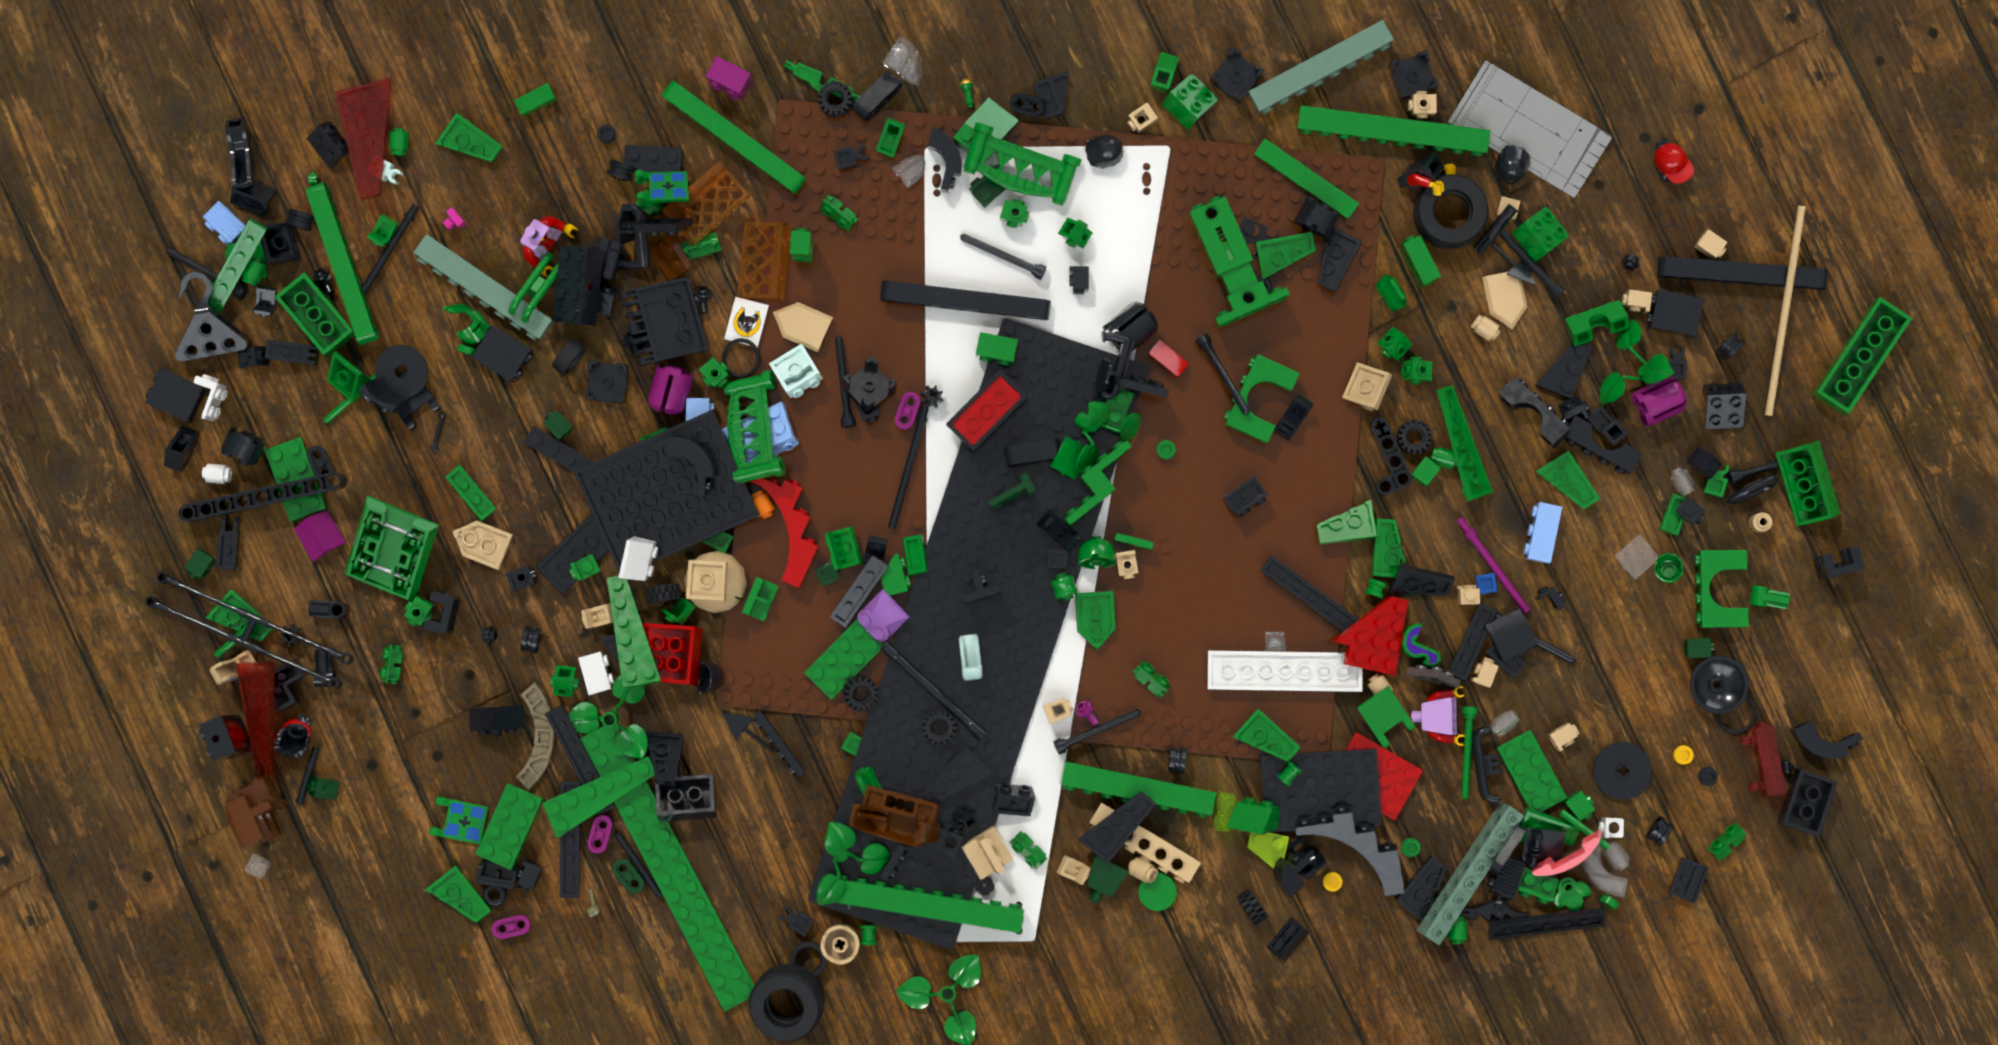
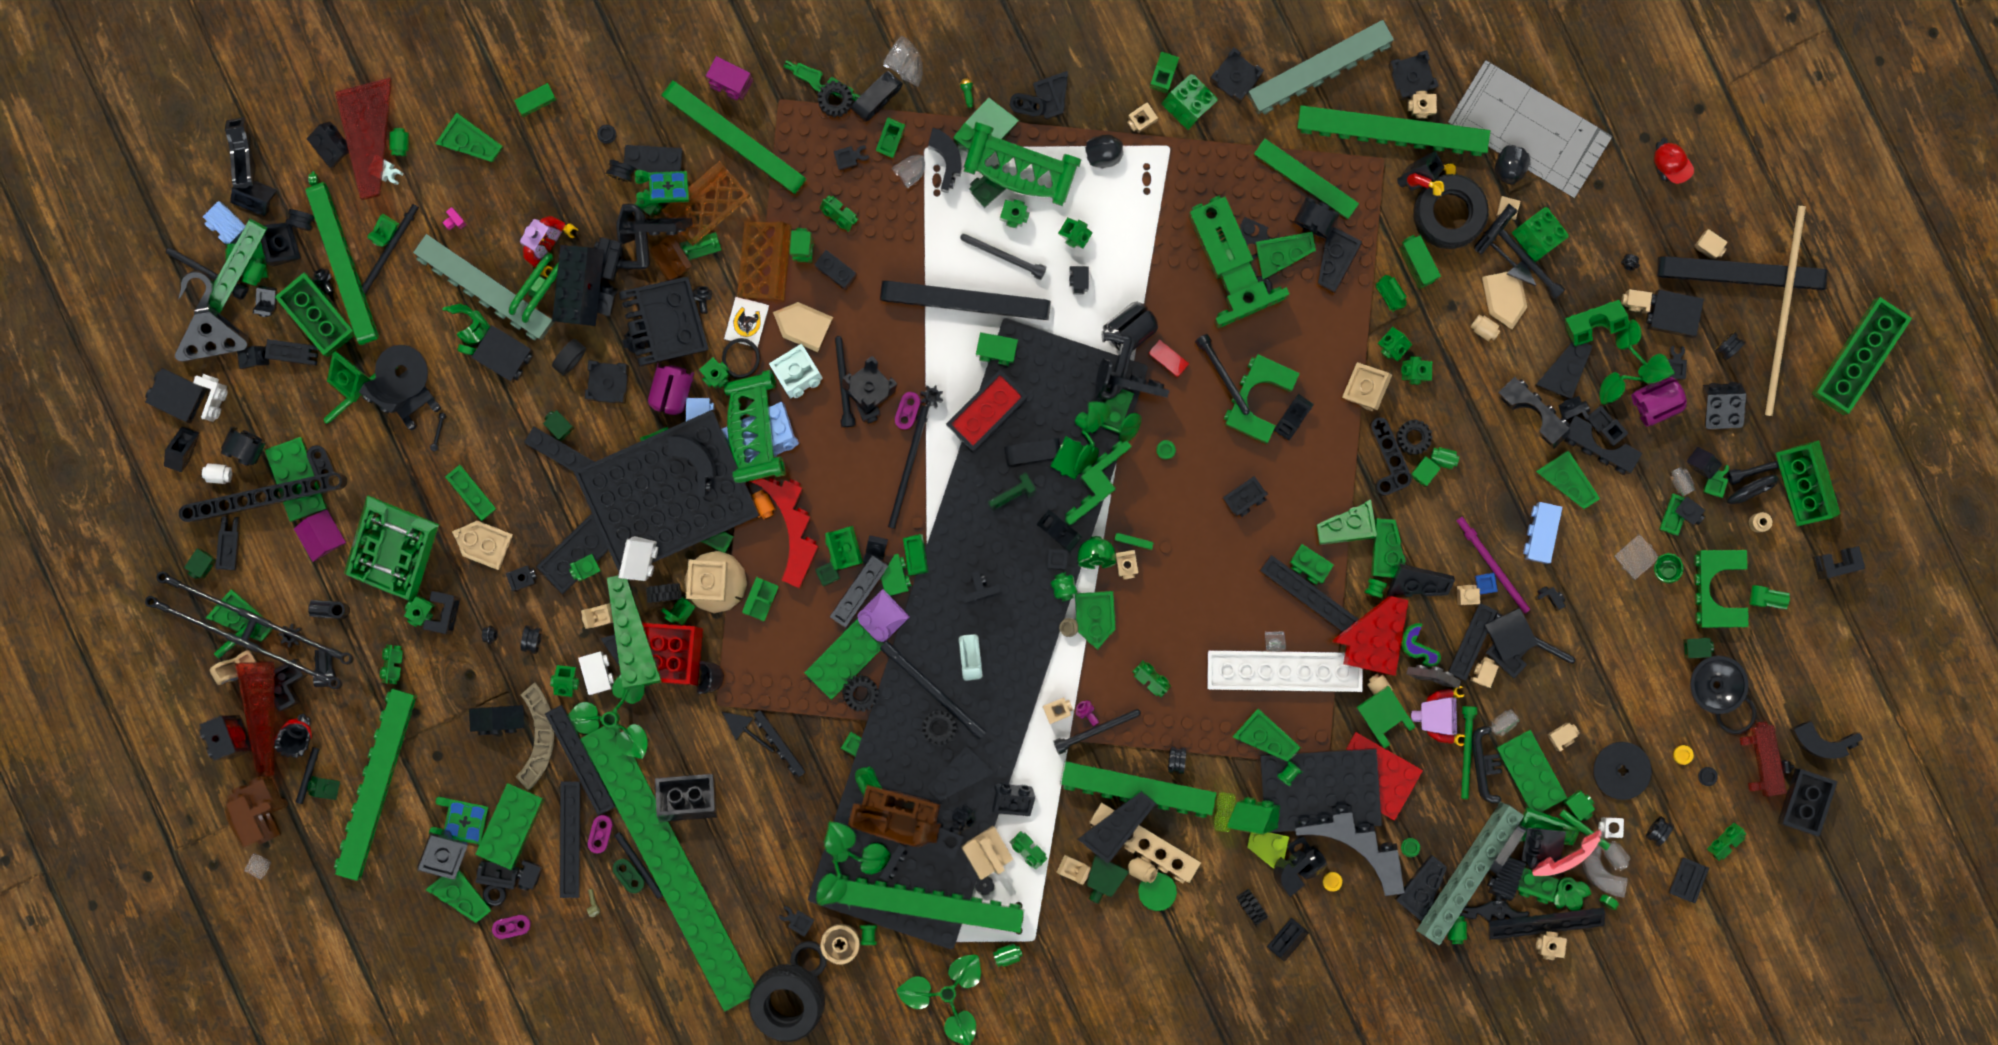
(375, 784): none -> green brick
(442, 855): none -> black bracket
(585, 801): green wing -> none
(665, 755): black wing -> none
(835, 270): none -> black brick
(1008, 955): none -> green brick
(1069, 627): none -> dark tan plate
(1310, 564): none -> green bracket
(1468, 461): green wing -> none
(1558, 945): none -> tan brick

